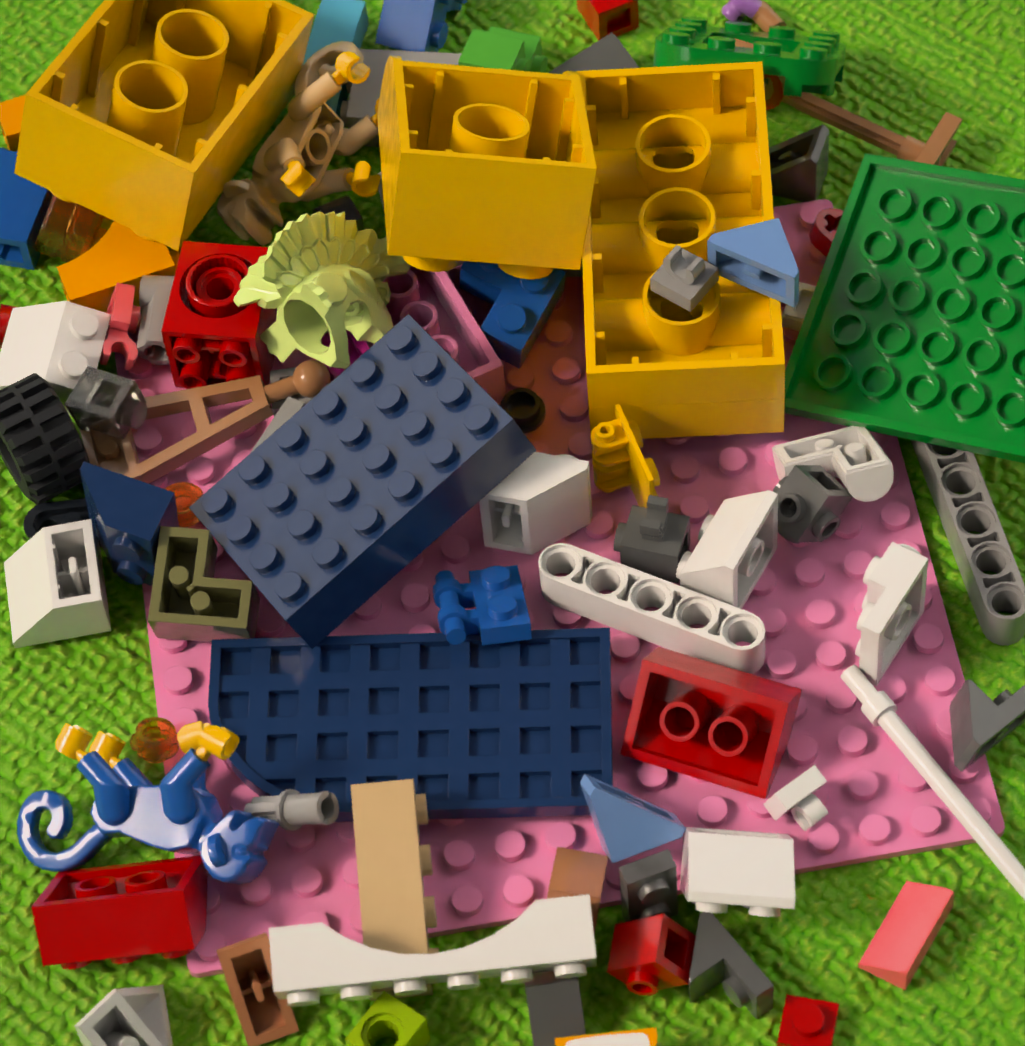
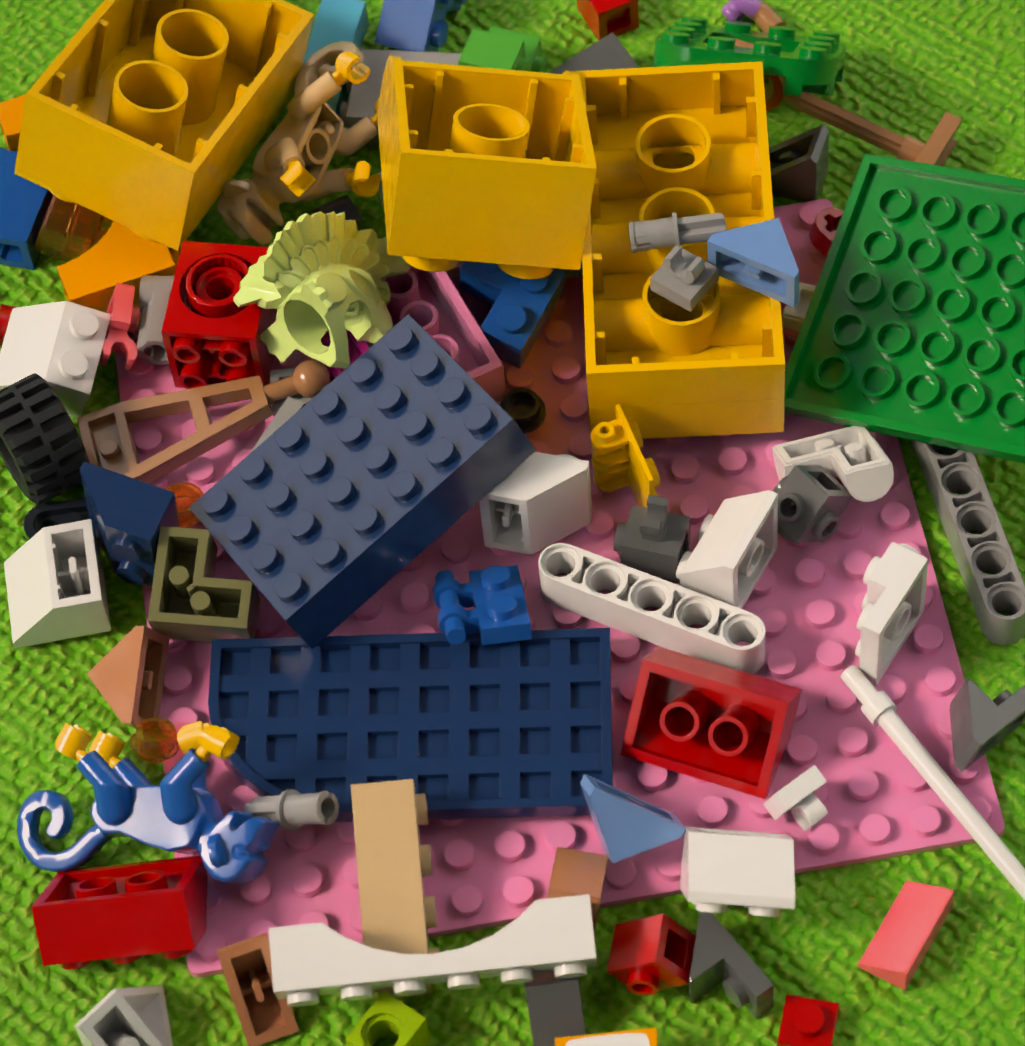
(107, 403): clear smoke brick -> none
(133, 675): none -> nougat slope
(649, 887): flat silver plate -> none
(674, 231): none -> light grey axle

